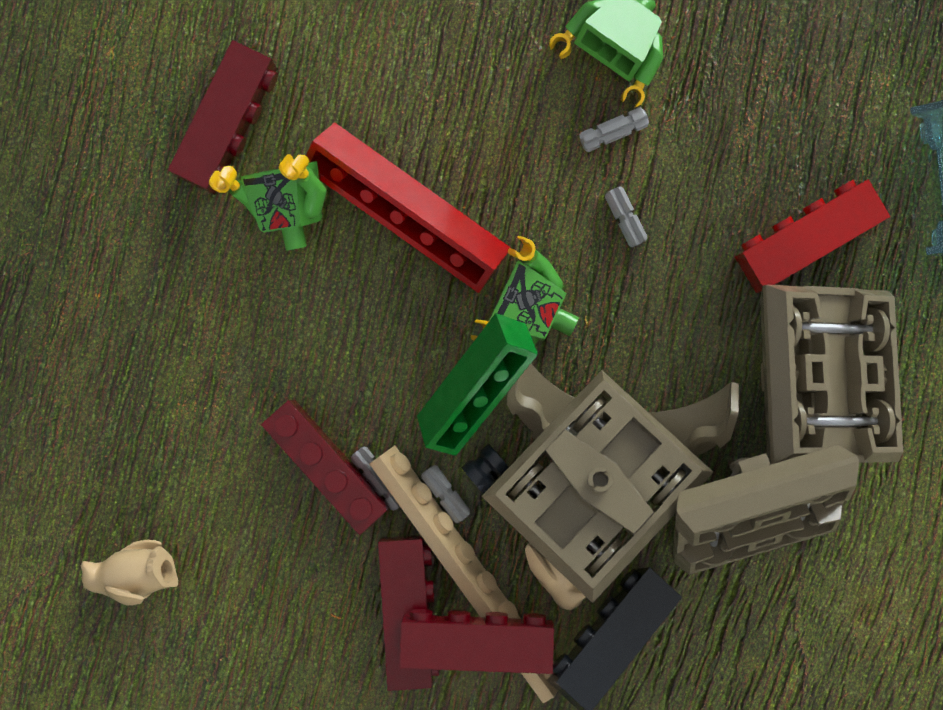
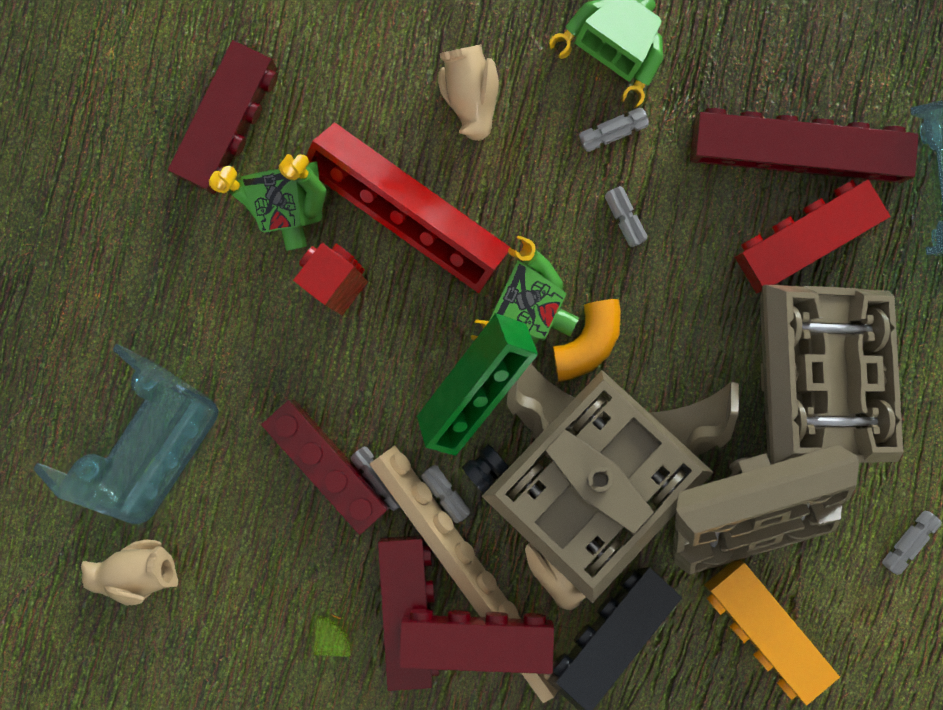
(148, 453): none -> clear light blue windscreen
(330, 639): none -> clear neon green tile
(331, 276): none -> red brick
(470, 89): none -> tan animal
(593, 343): none -> light orange cylinder
(772, 632): none -> light orange brick
(804, 146): none -> dark red brick
(911, 542): none -> light grey axle

